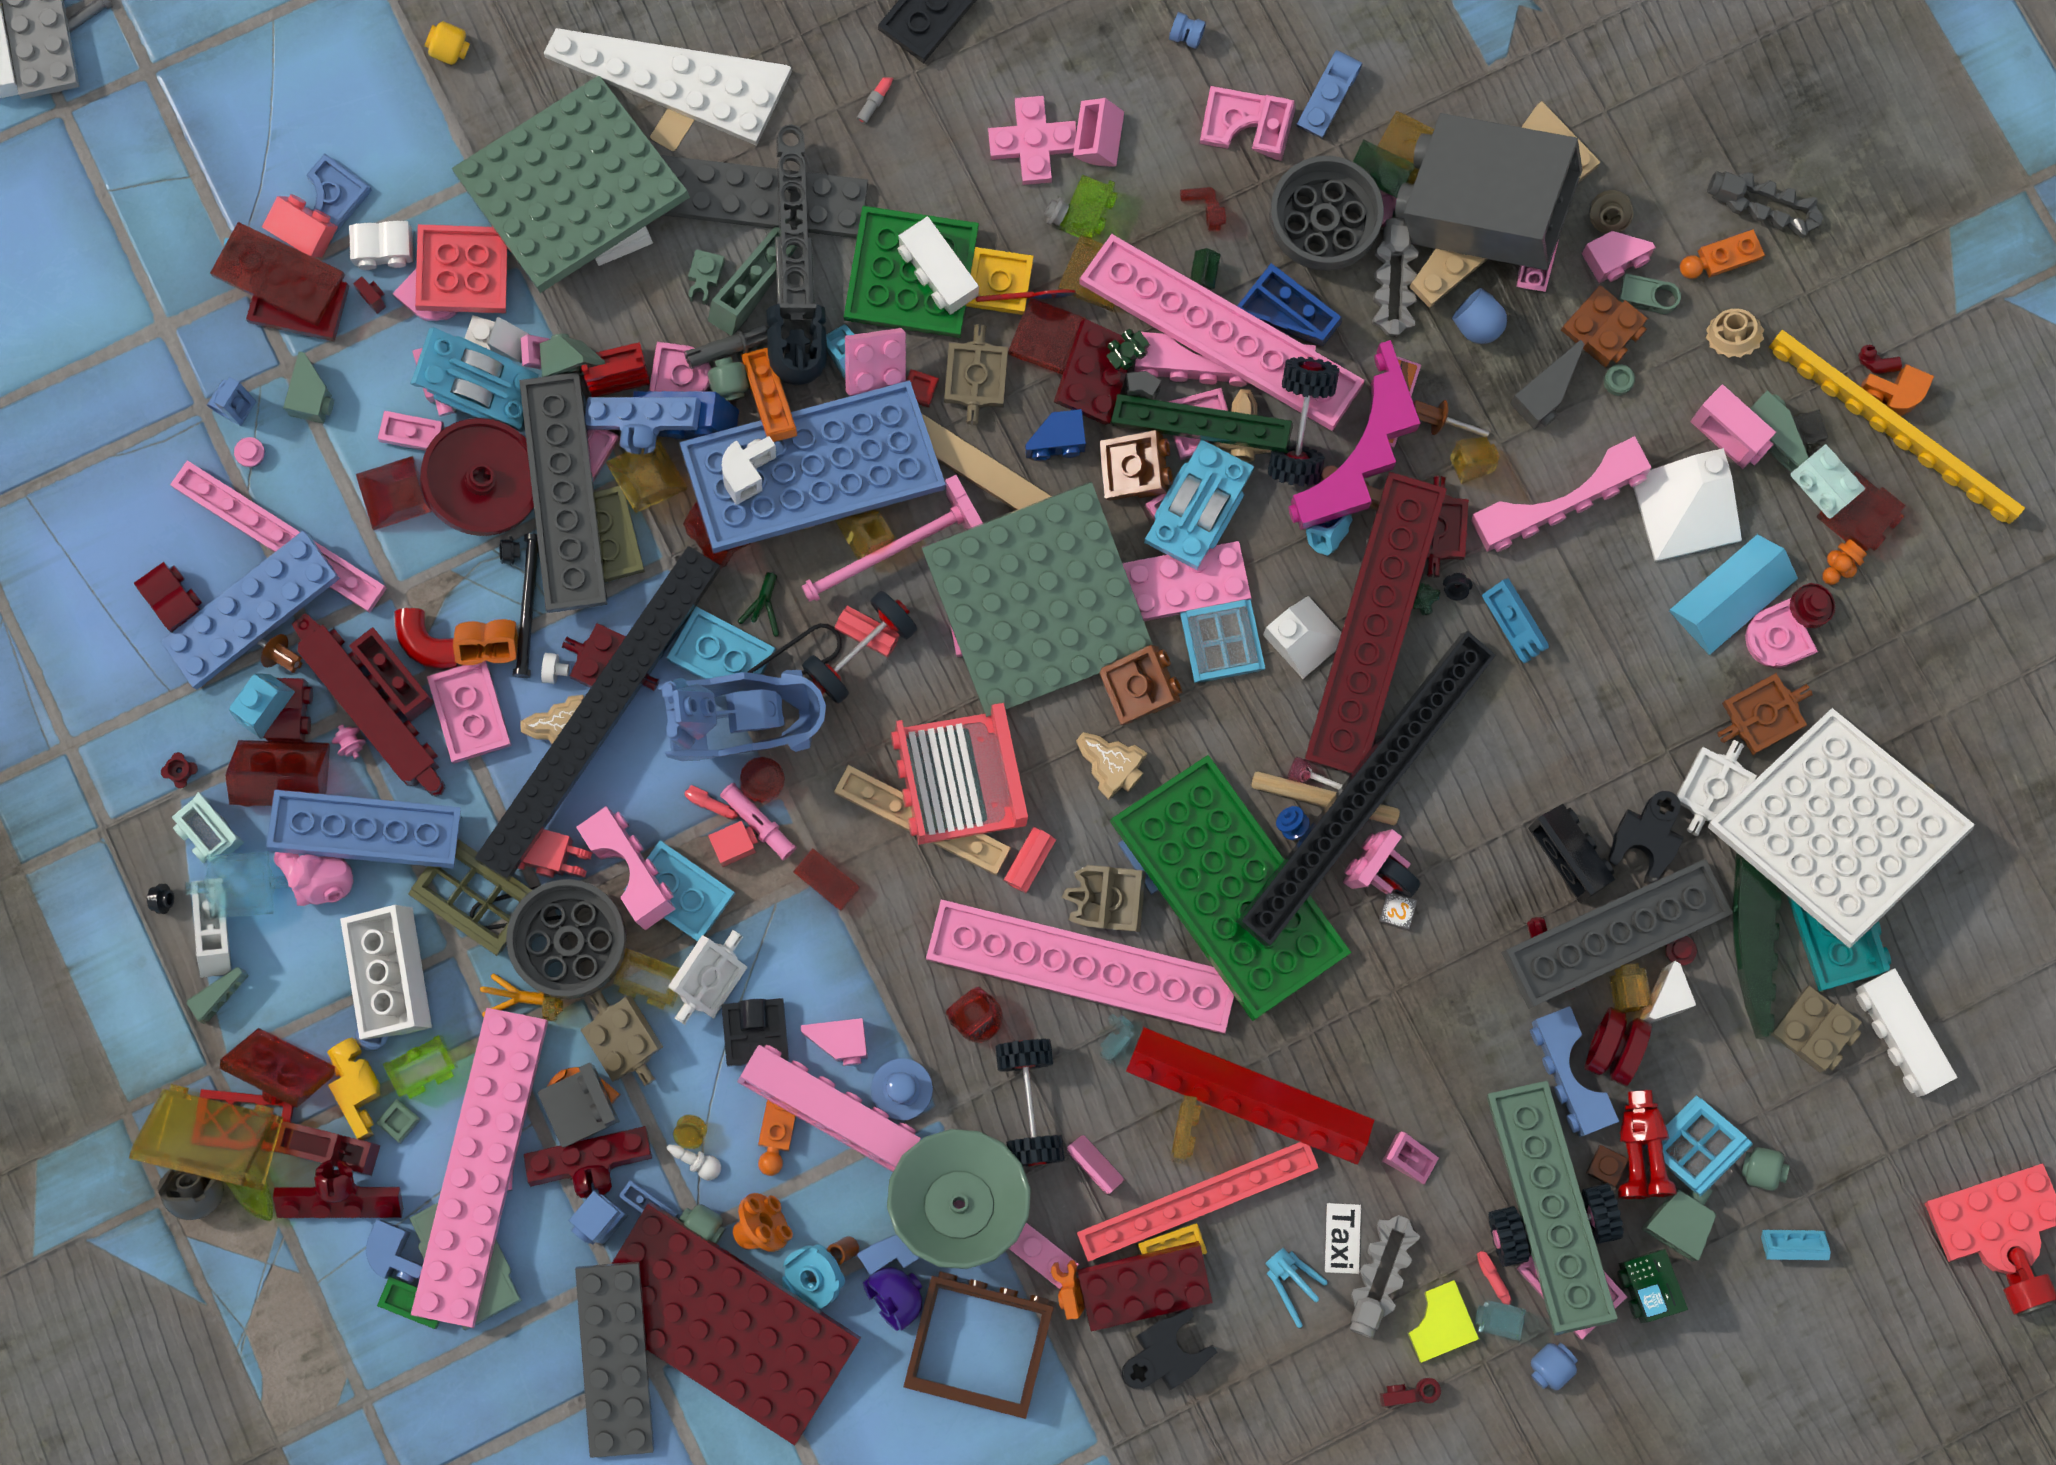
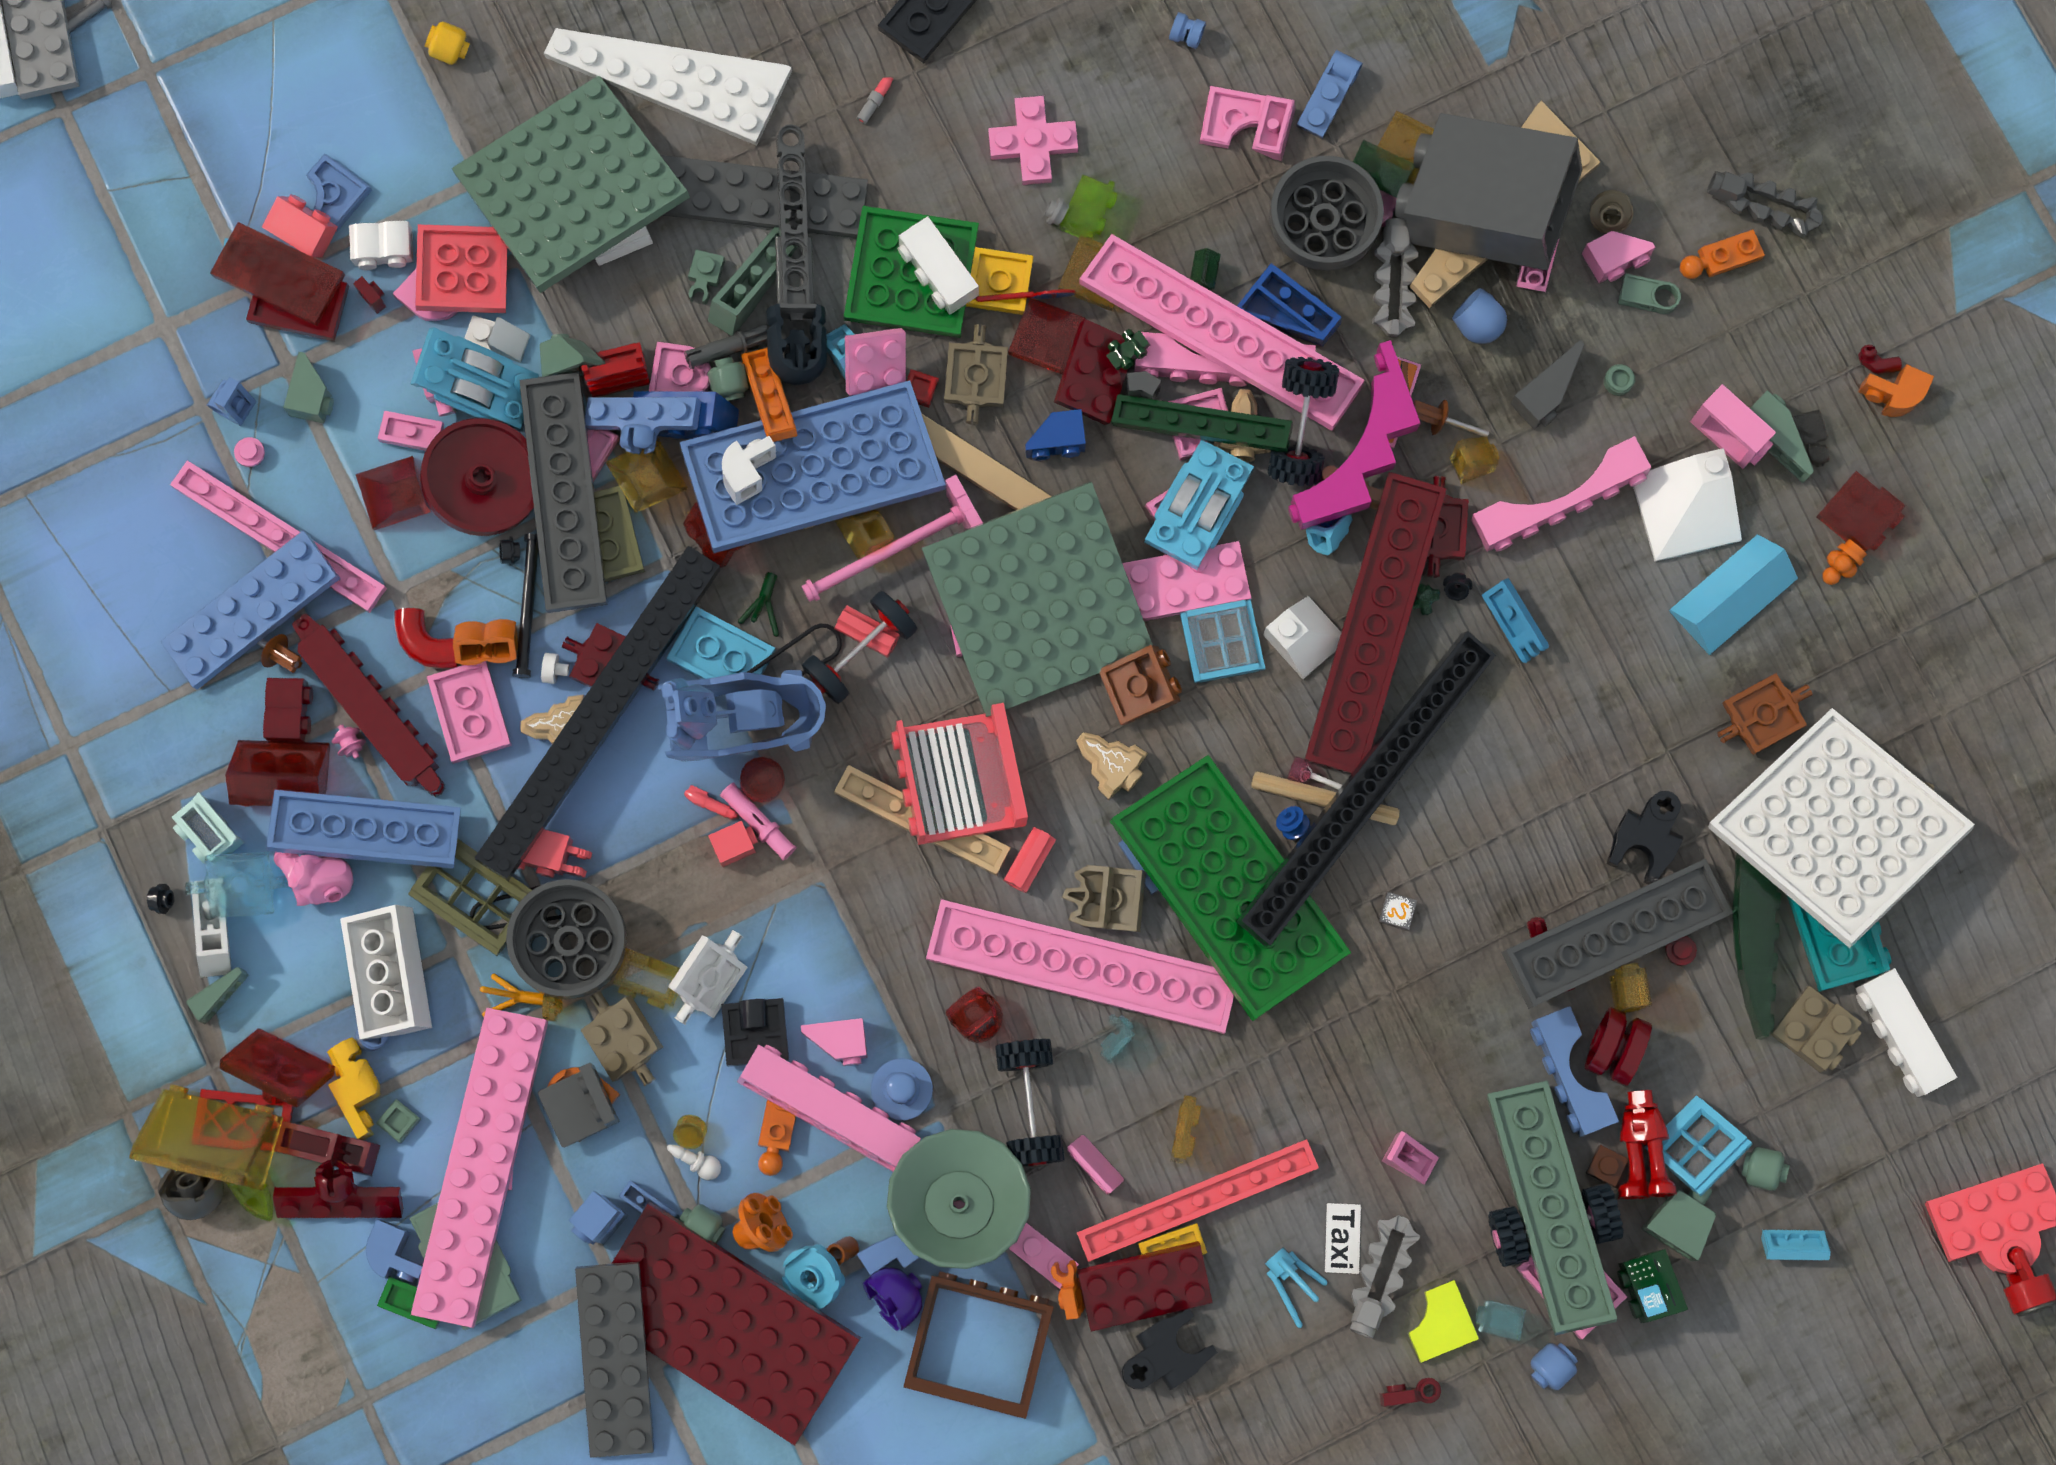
(167, 595): dark red brick -> none
(171, 766): dark red plate -> none
(260, 703): medium azure torso -> none
(391, 674): dark red brick -> none
(420, 1067): clear neon green window -> none
(531, 351): bright pink plate -> none
(588, 1160): dark red plate -> none
(644, 895): bright pink arch -> none
(671, 129): tan sticker -> none
(696, 894): medium azure plate -> none
(826, 879): clear red plate -> none
(1098, 132): bright pink brick -> none
(1135, 465): plate -> none
(1214, 214): clear red plate -> none
(1251, 1096): red brick -> none
(1382, 866): bright pink plate -> none
(1490, 1271): coral piece -> none
(1572, 852): black slope -> none
(1605, 326): dark orange plate -> none
(1670, 994): white slope -> none
(1713, 784): white plate -> none
(1735, 333): tan piece -> none
(1777, 638): bright pink tile -> none
(1812, 605): dark red plate -> none
(1827, 481): light aqua bracket -> none
(1901, 431): yellow plate -> none

